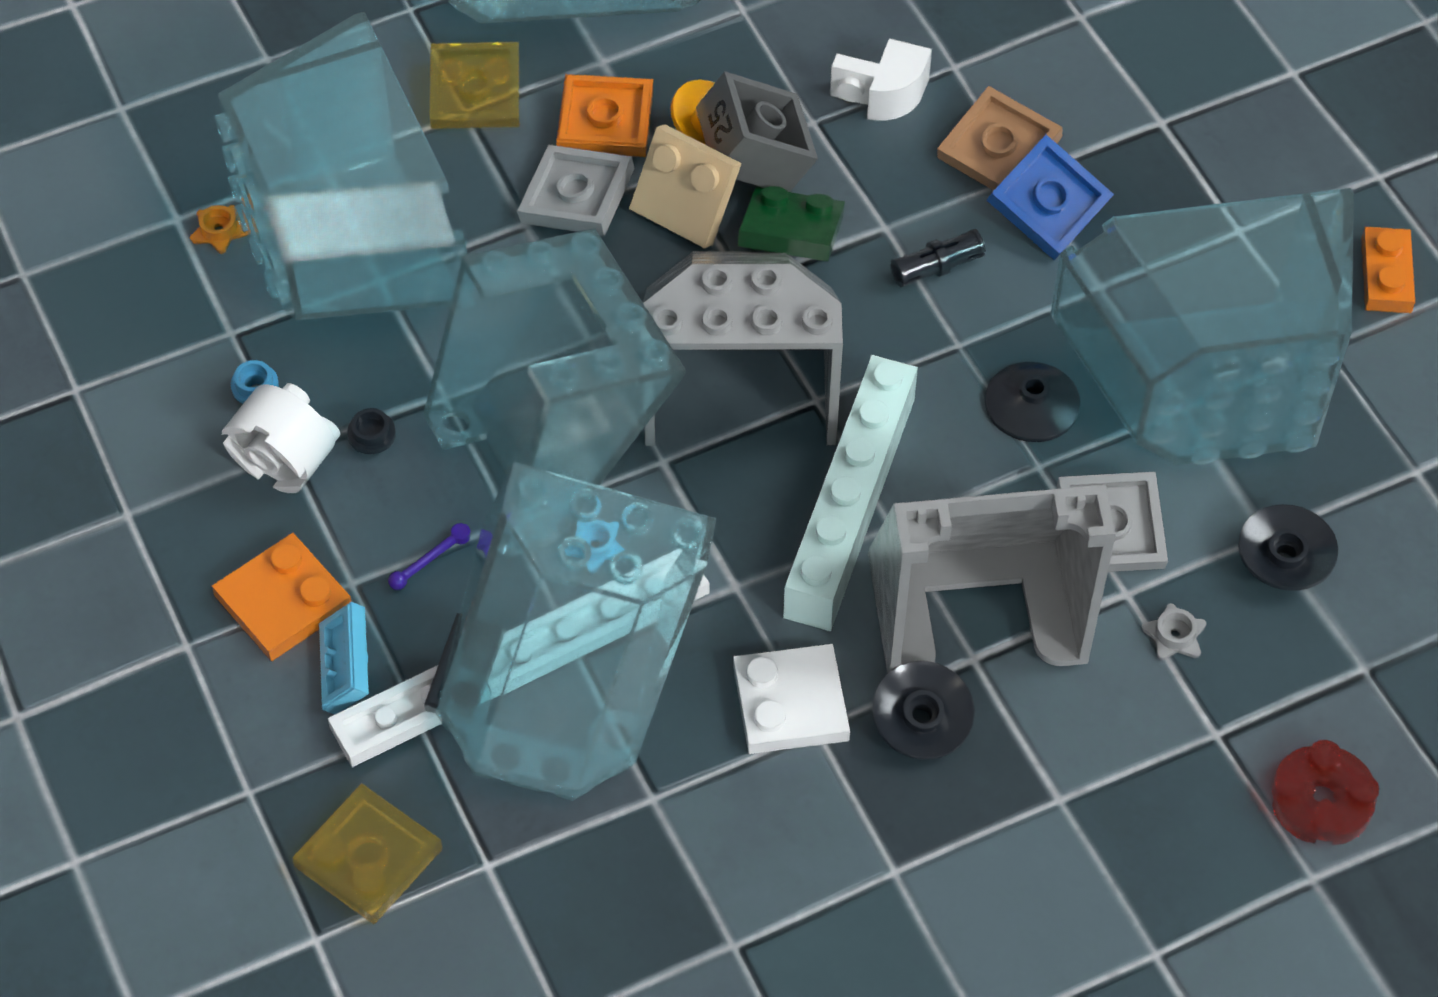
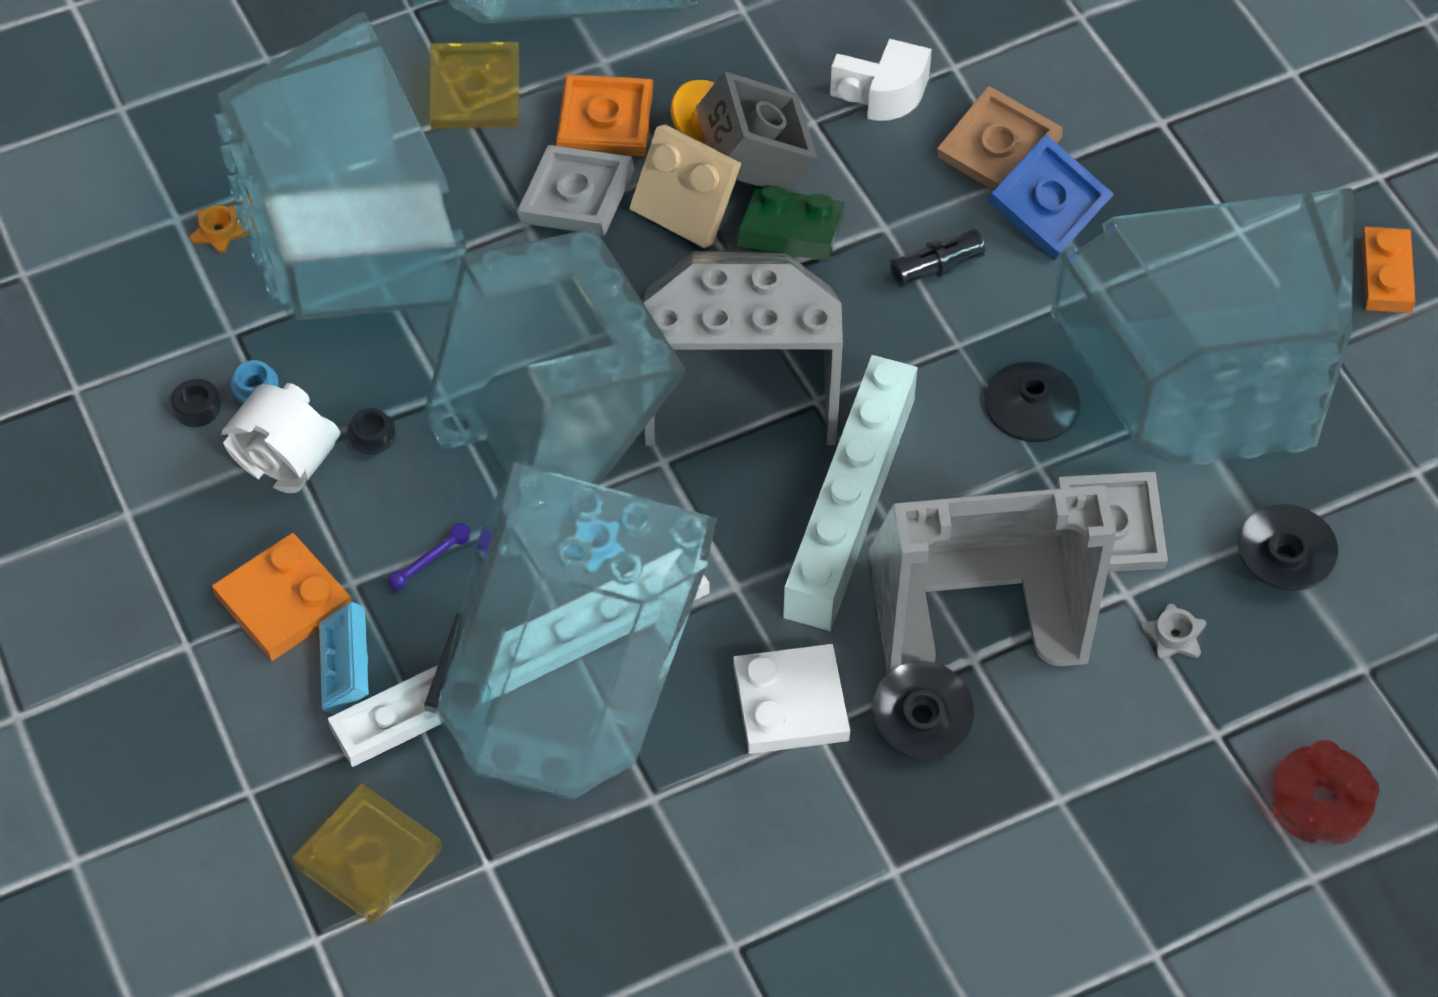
(196, 403): none -> black tile

